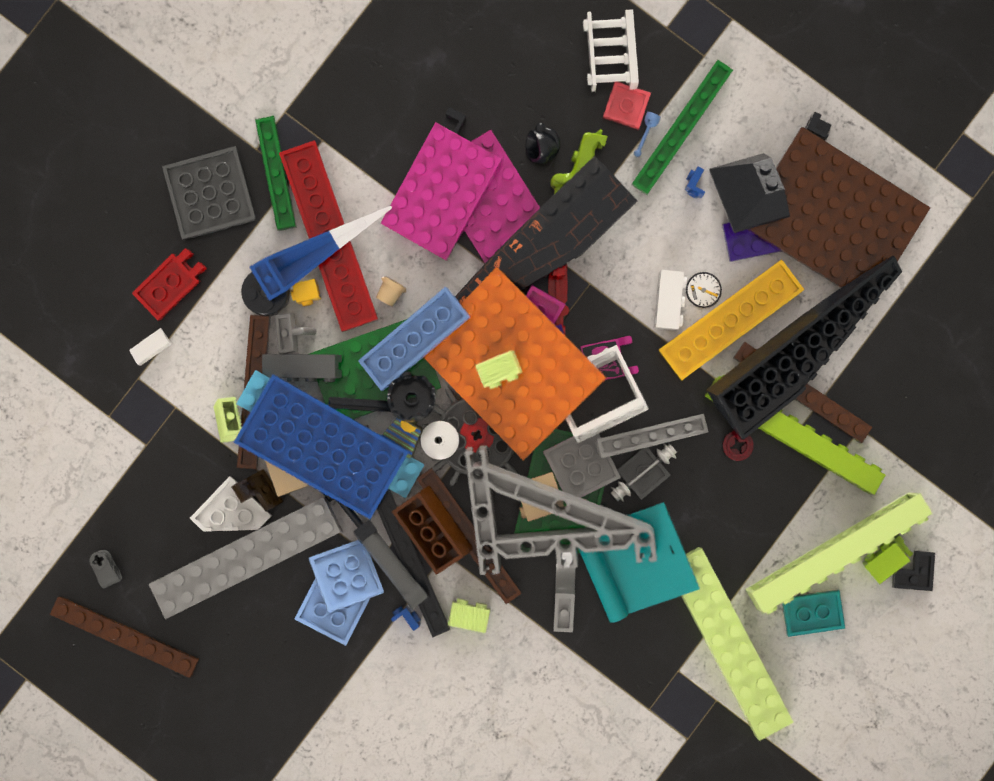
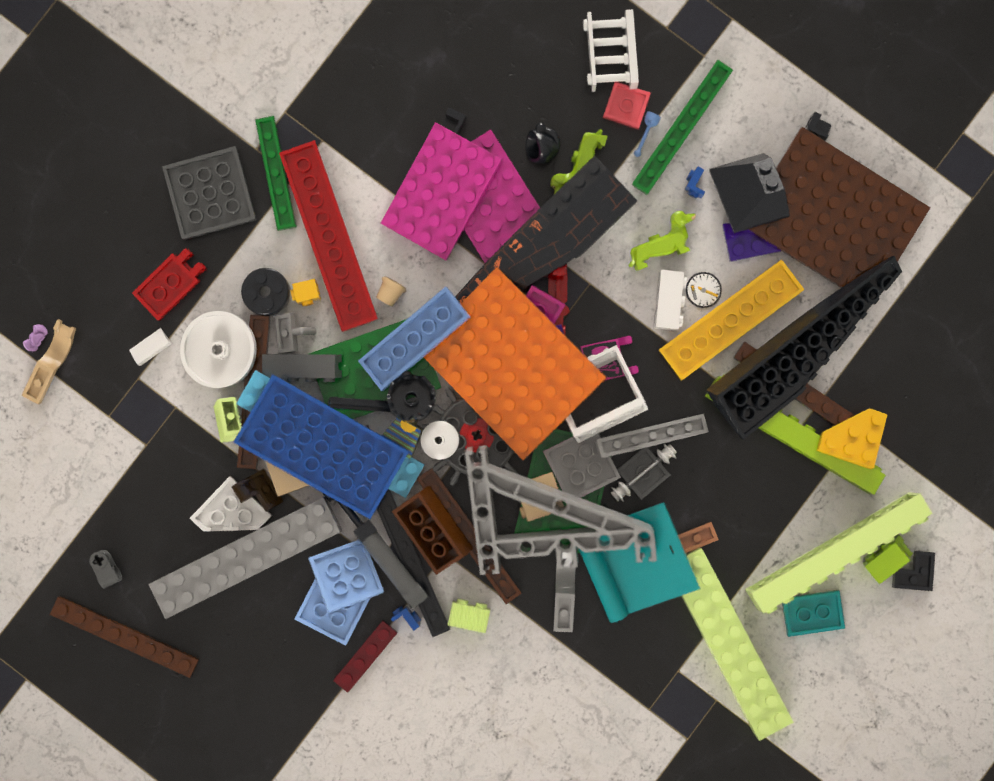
(35, 338): none -> lavender piece
(49, 363): none -> tan piece
(218, 349): none -> white dish
(286, 267): blue plate -> none
(365, 656): none -> dark red plate
(499, 369): yellowish green brick -> none
(664, 245): none -> lime animal
(698, 537): none -> nougat plate
(734, 454): dark red gear -> none
(855, 438): none -> yellow plate

